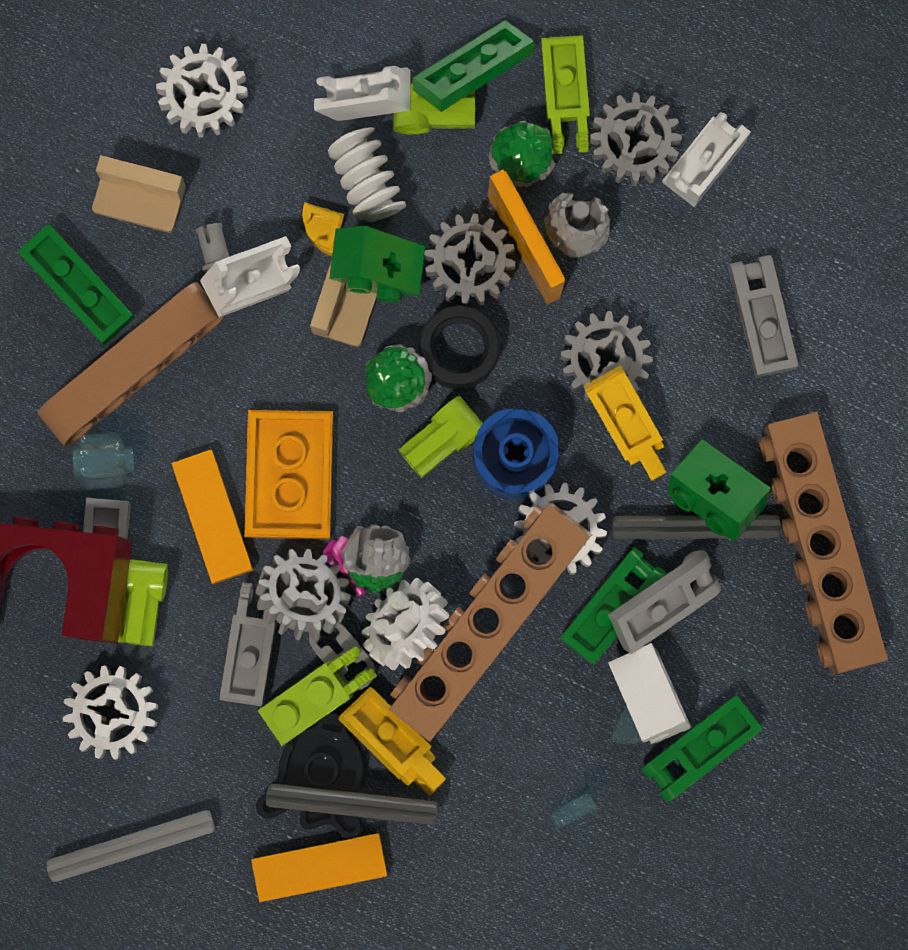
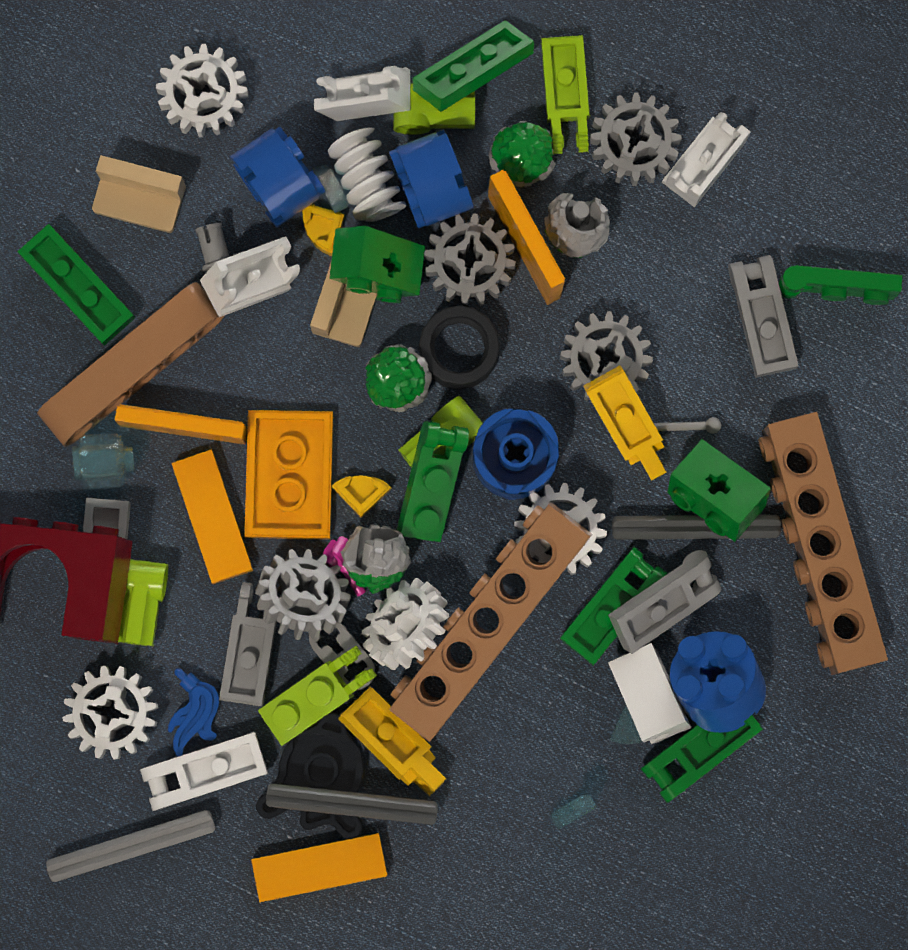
(181, 424): none -> light orange tile
(197, 714): none -> blue piece
(206, 770): none -> white plate
(277, 175): none -> blue brick
(334, 193): none -> clear light blue tile
(361, 492): none -> yellow tile
(431, 179): none -> blue brick
(432, 482): none -> green plate
(712, 426): none -> light grey hinge
(717, 680): none -> blue brick
(838, 284): none -> green plate

